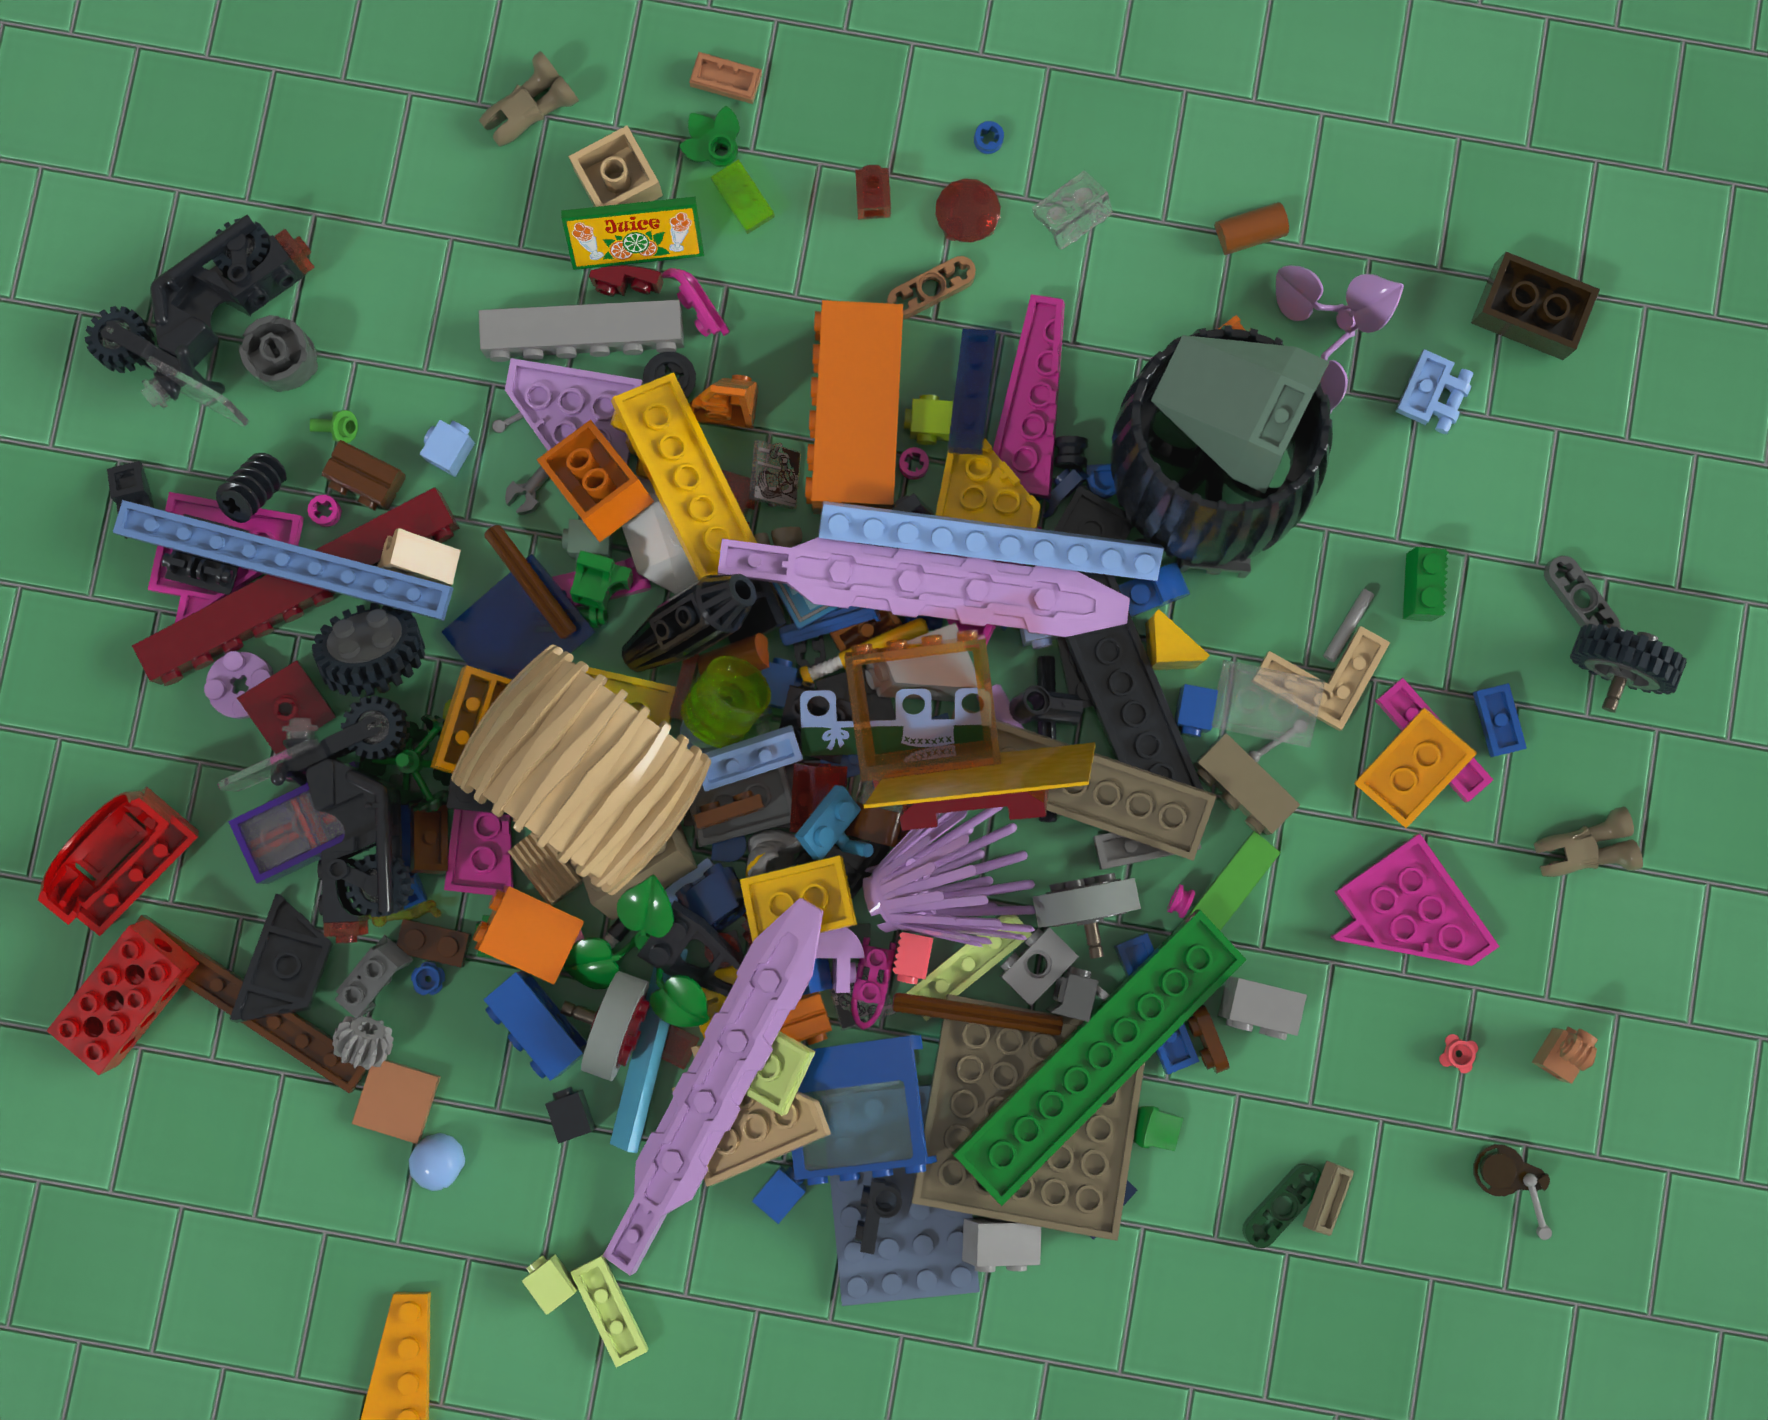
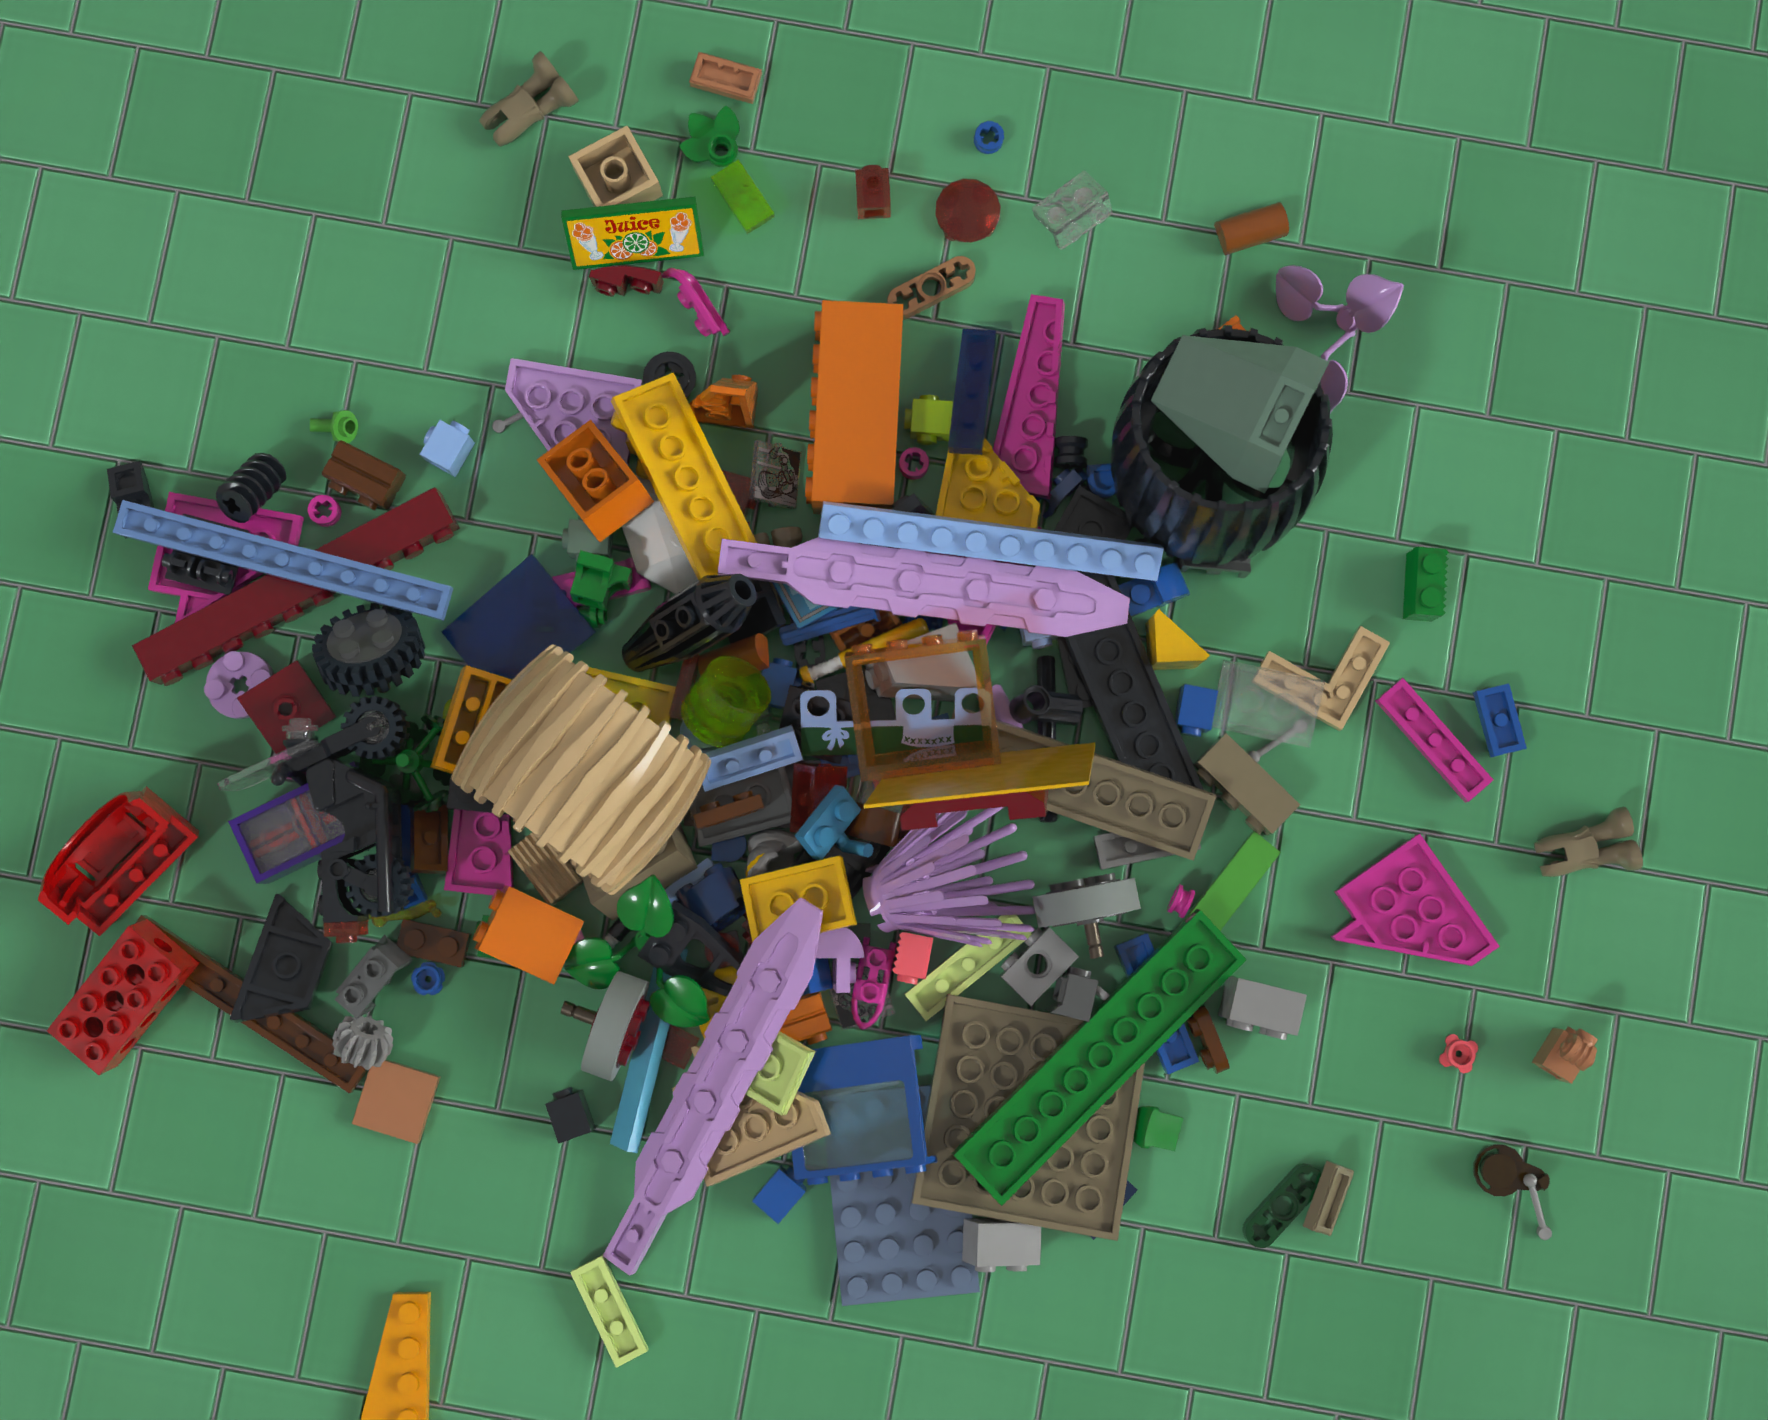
(184, 306): black piece -> none
(278, 353): dark grey brick -> none
(419, 557): tan hinge -> none
(436, 1161): light blue hair -> none
(529, 490): flat silver bar -> none
(530, 581): reddish brown axle -> none
(536, 1025): blue brick -> none
(549, 1283): yellowish green brick -> none
(581, 329): light grey brick -> none
(867, 1230): black plate -> none
(977, 1014): reddish brown axle -> none
(1348, 625): light grey piece -> none
(1415, 767): light orange plate -> none
(1425, 387): light blue plate -> none
(1535, 306): dark brown brick -> none
(1576, 573): dark grey beam -> none
(1627, 661): black wheel -> none

